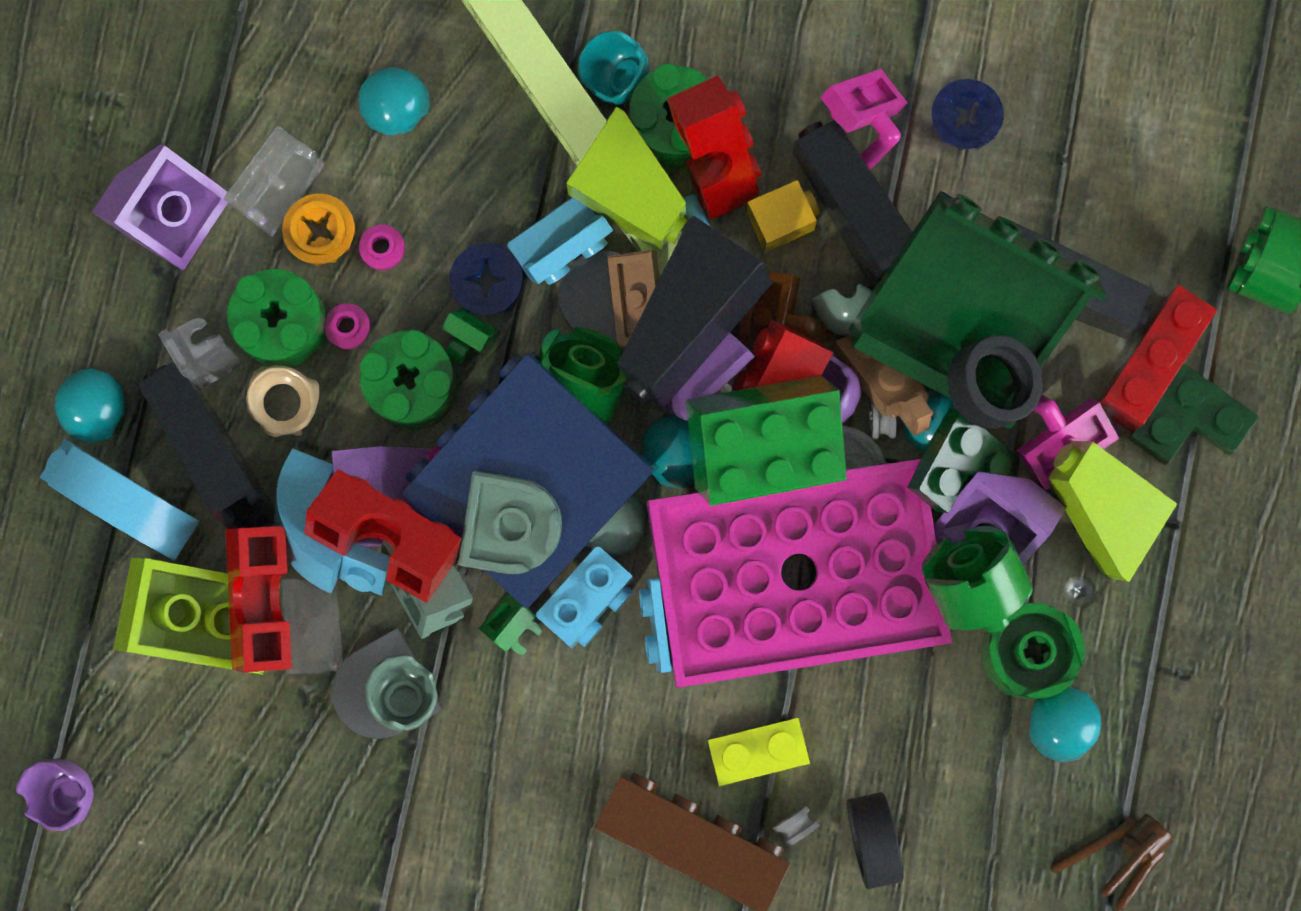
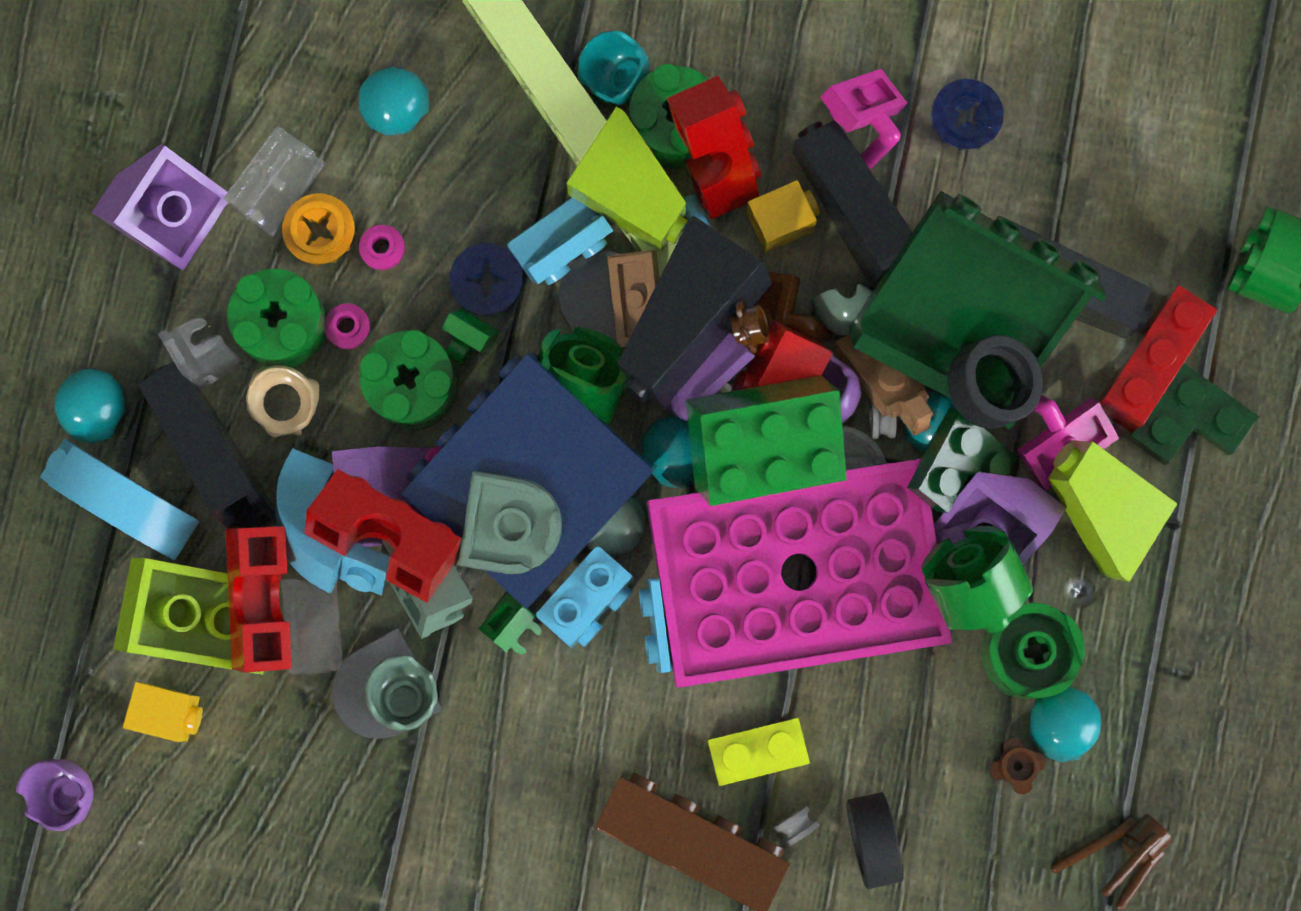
(163, 712): none -> yellow brick
(750, 326): none -> reddish brown plate
(1030, 761): none -> reddish brown plate

